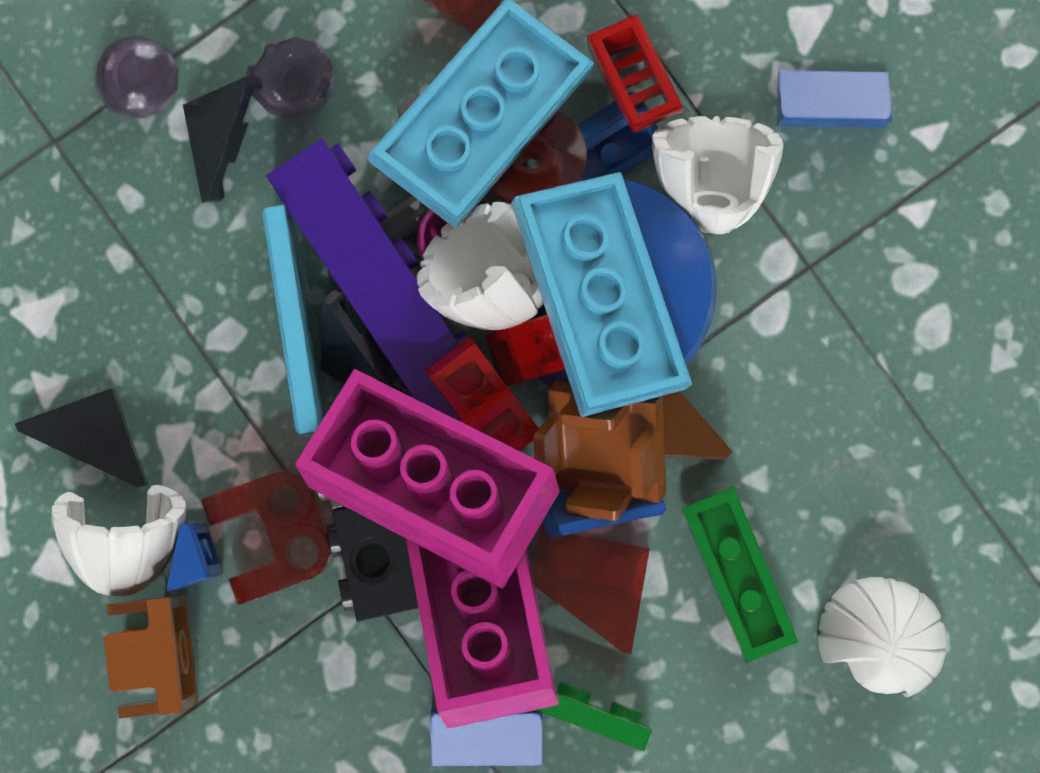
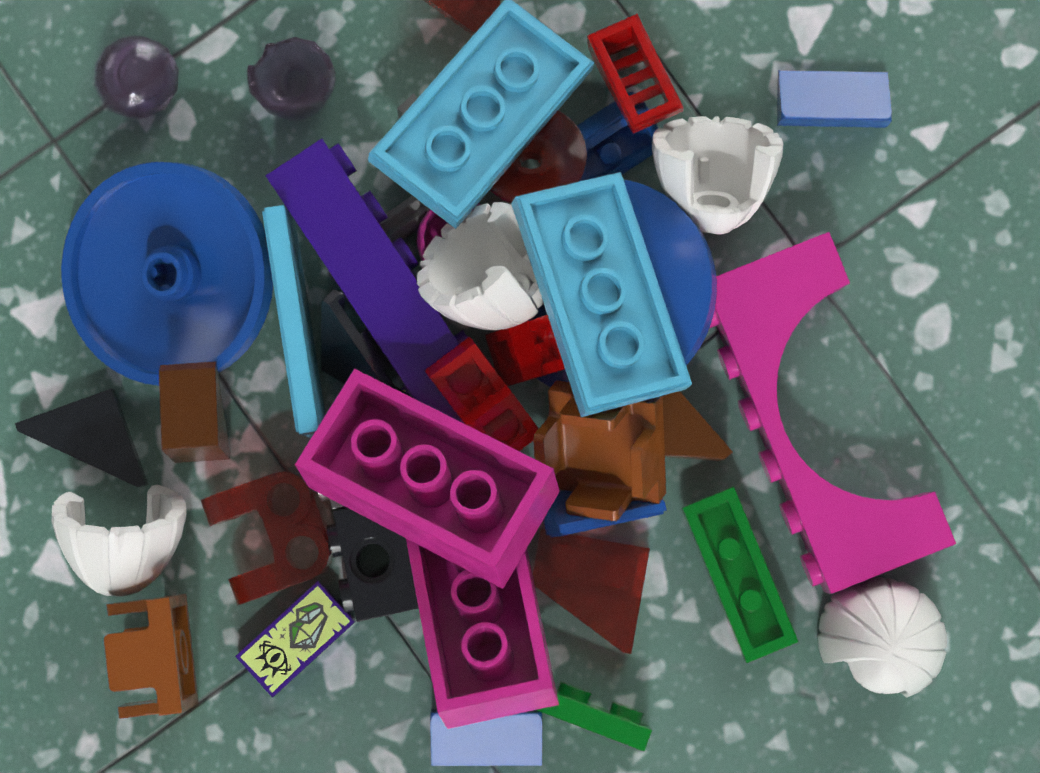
(166, 270): none -> blue dish
(192, 413): none -> reddish brown slope
(194, 557): blue slope -> none
(217, 132): black tile -> none
(295, 638): none -> tile
(843, 533): none -> dark pink arch

